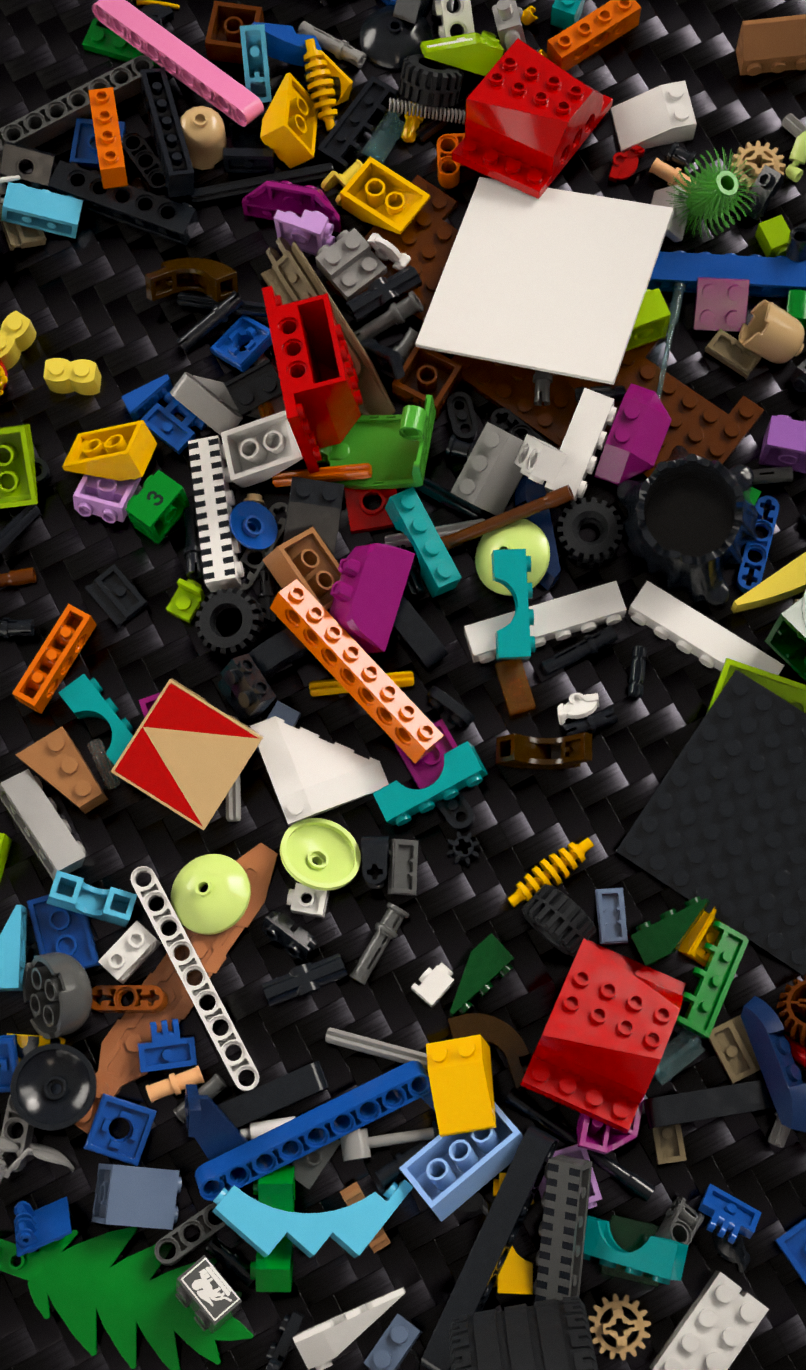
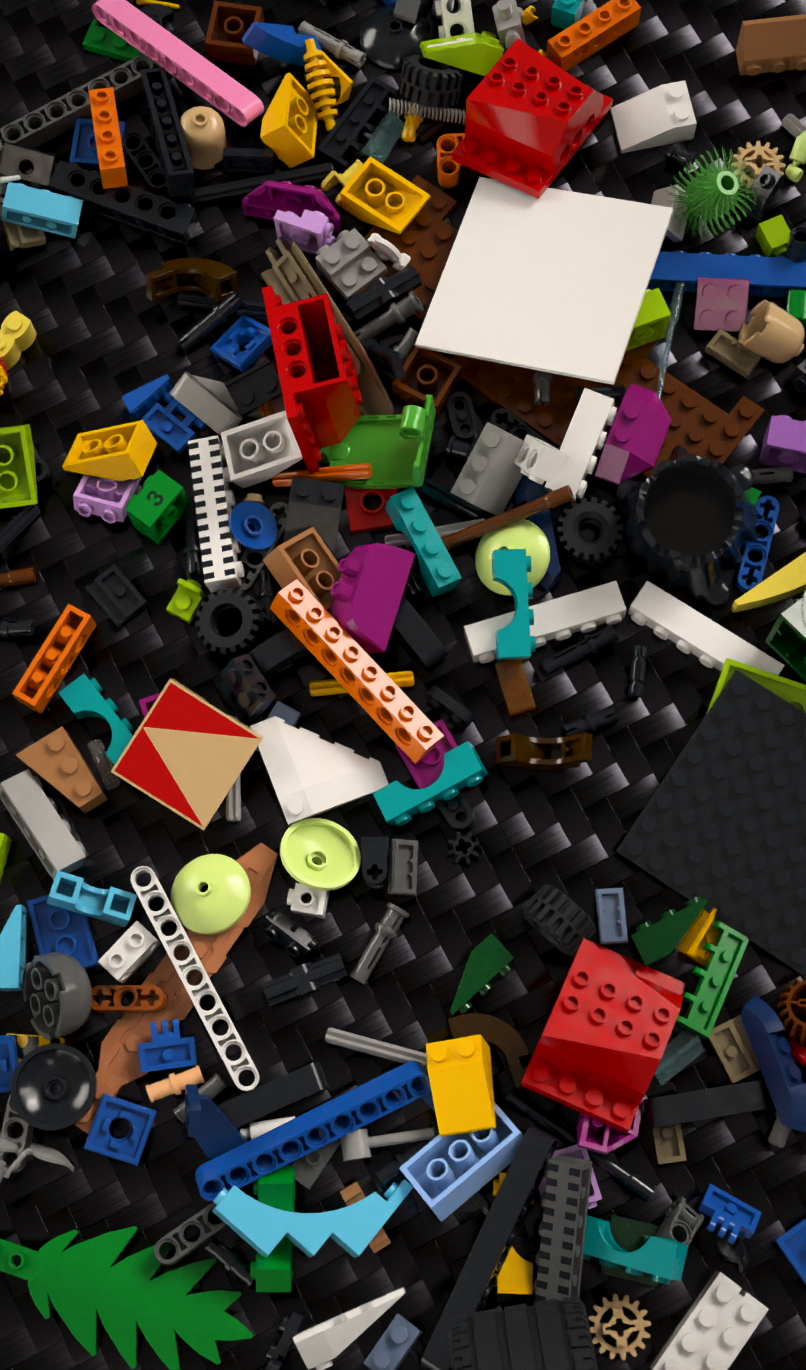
(40, 1226): blue hinge -> none
(76, 376): light yellow brick -> none
(136, 1196): sand blue slope -> none
(207, 1295): dark grey brick -> none
(256, 61): medium azure slope -> none
(434, 984): white brick -> none
(559, 865): yellow piece -> none
(578, 707): white piece -> none
(626, 163): red piece -> none
(667, 172): light nougat pin -> none

